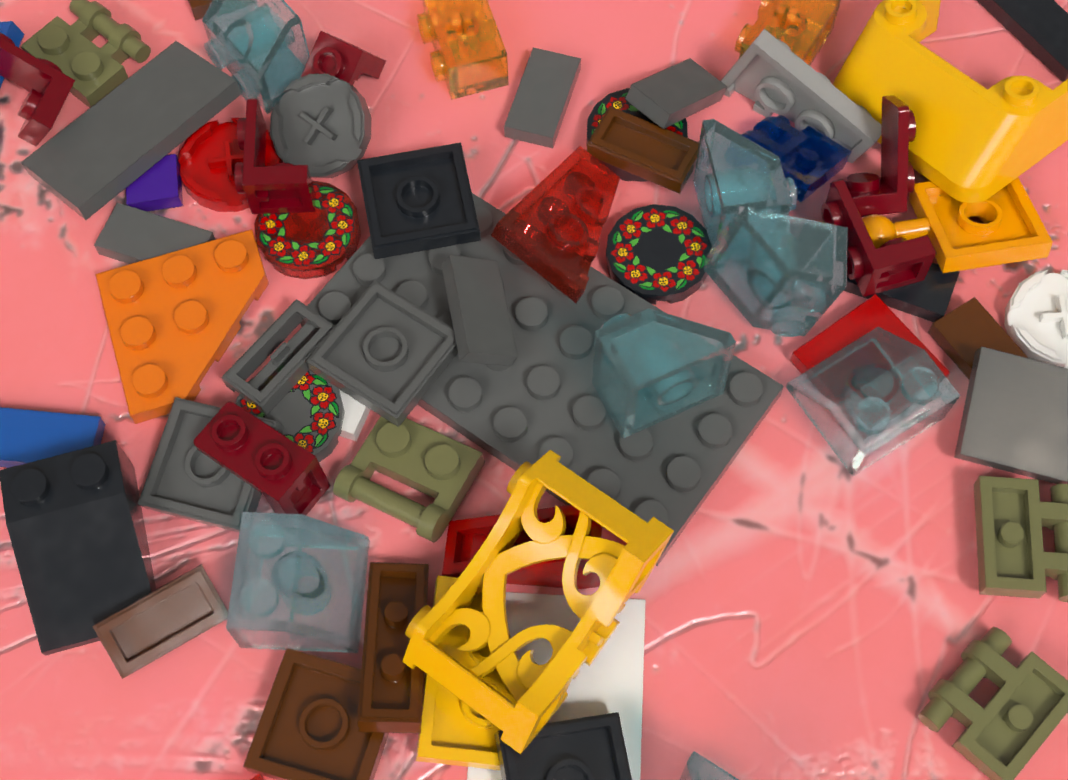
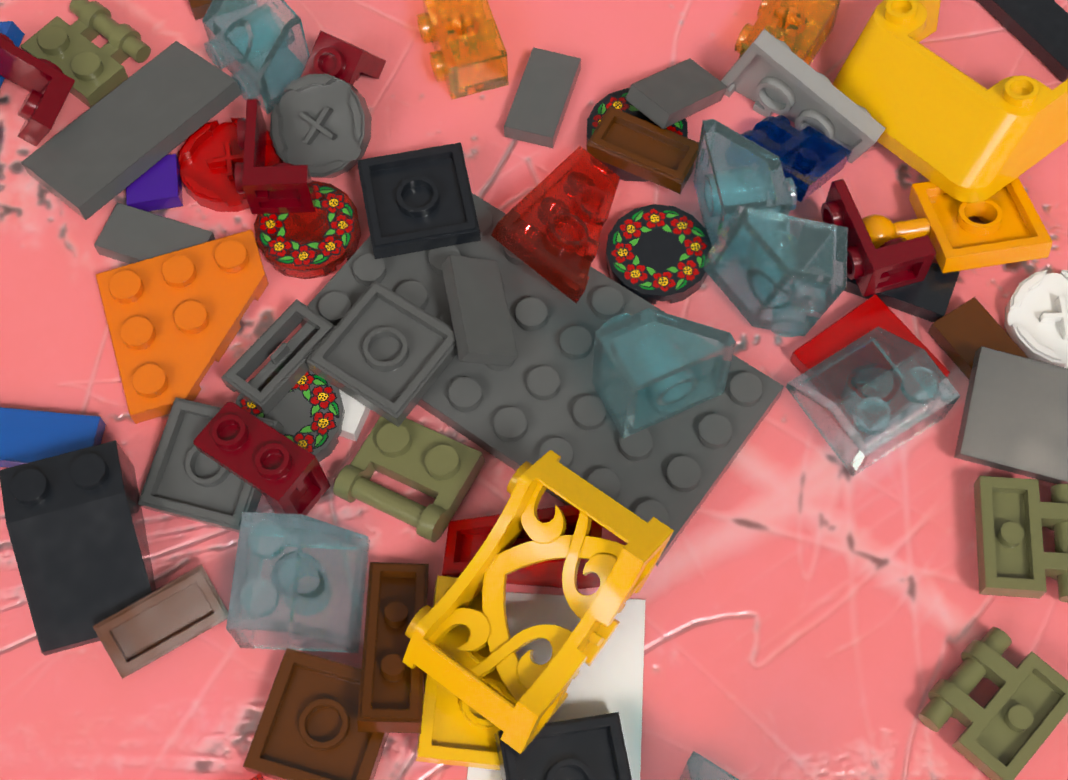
(890, 191): dark red bracket -> none

